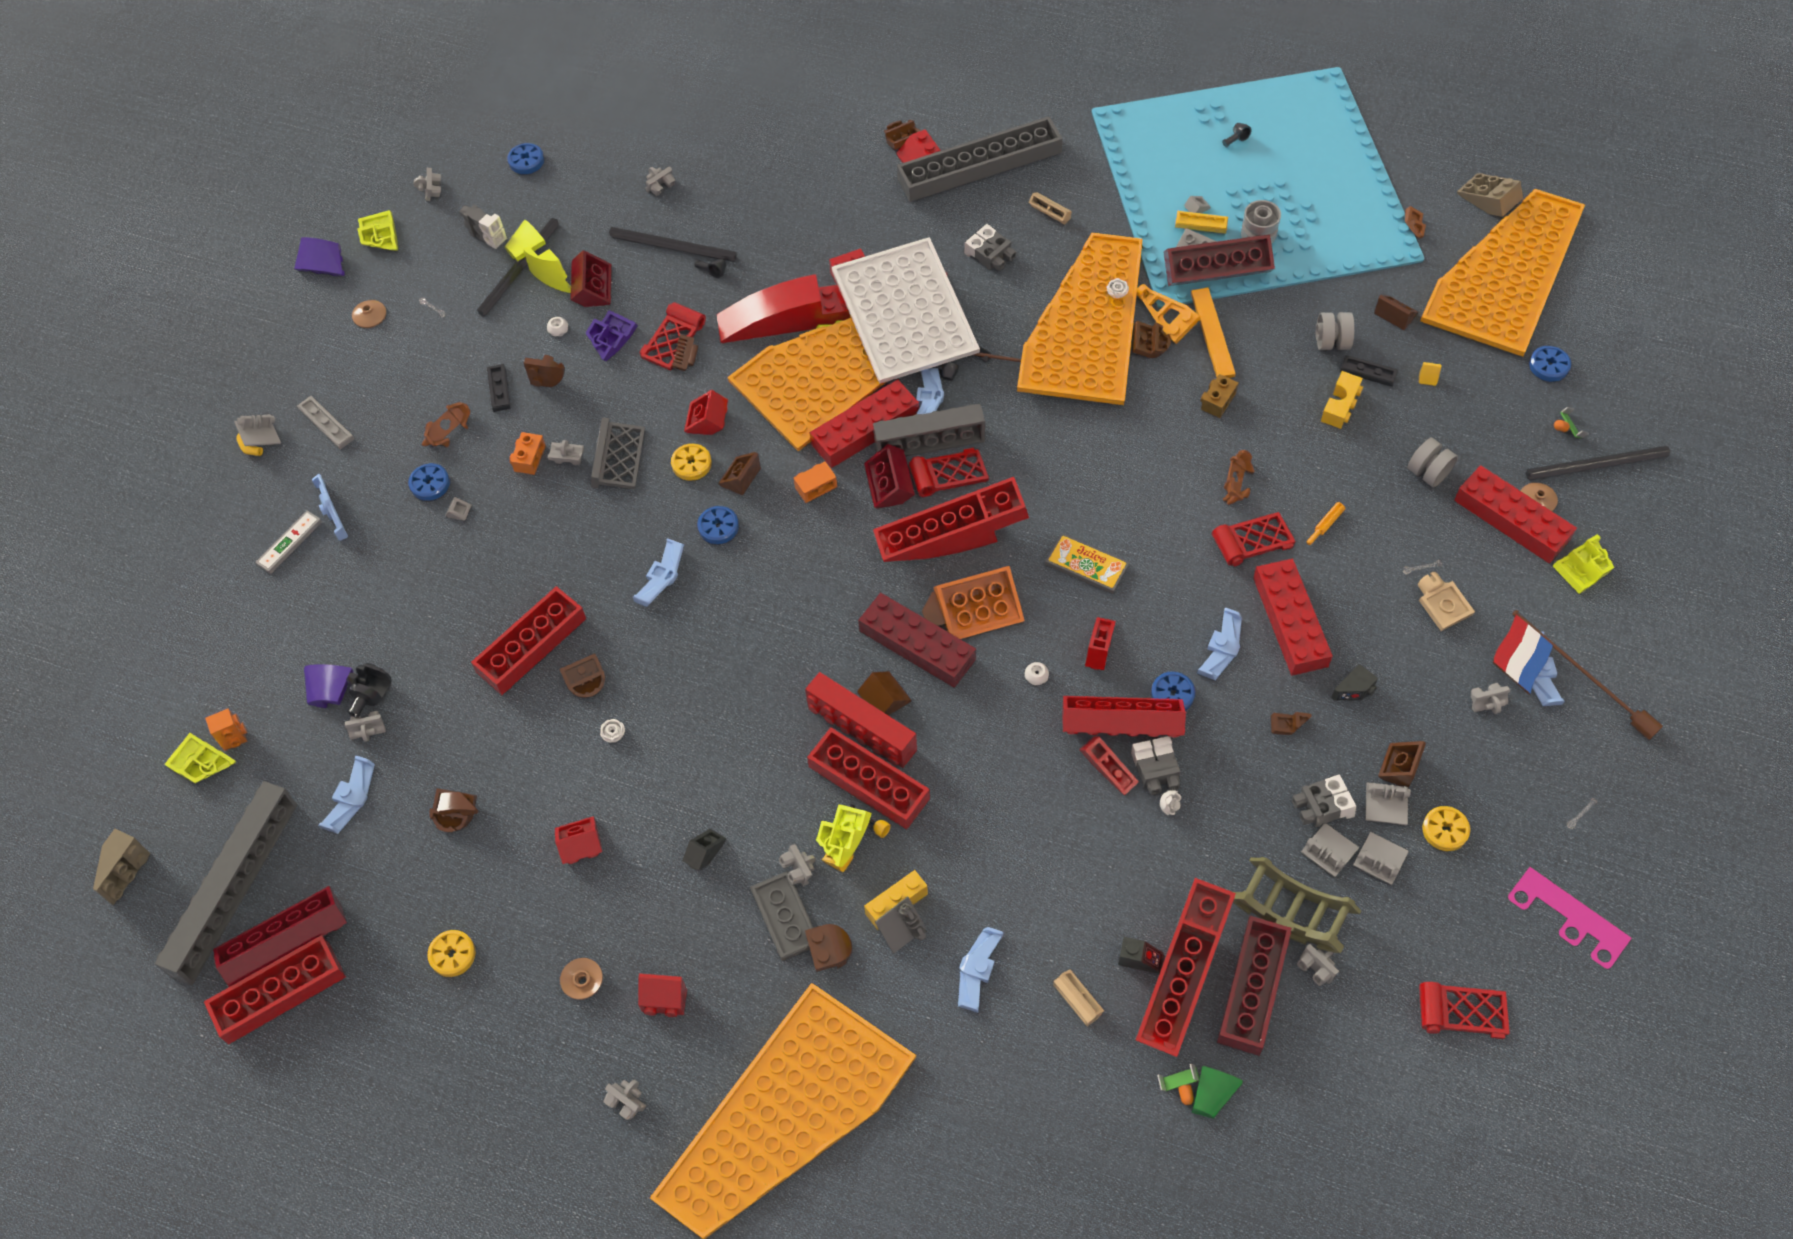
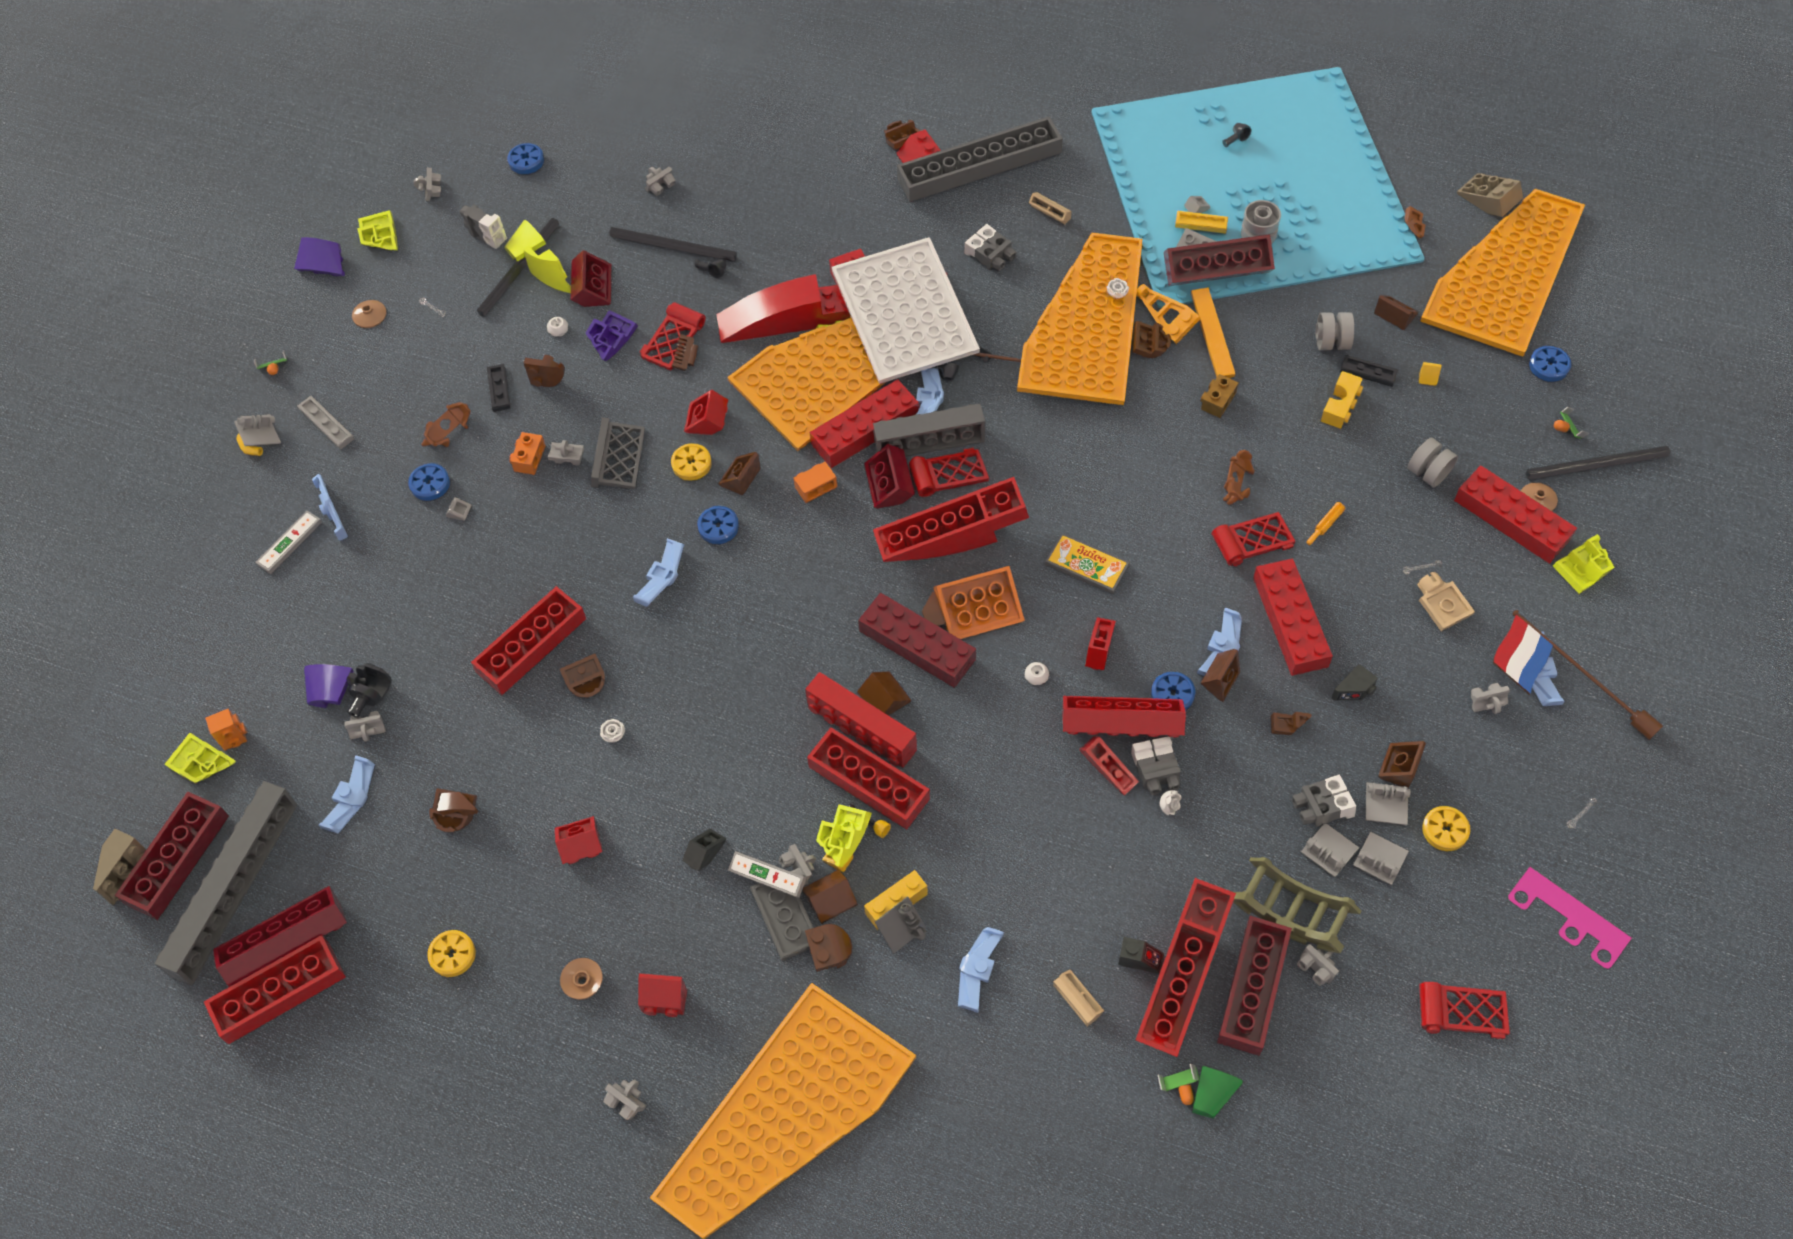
(172, 855): none -> dark red brick
(272, 367): none -> piece
(767, 874): none -> tile
(830, 896): none -> reddish brown slope
(1222, 674): none -> reddish brown slope

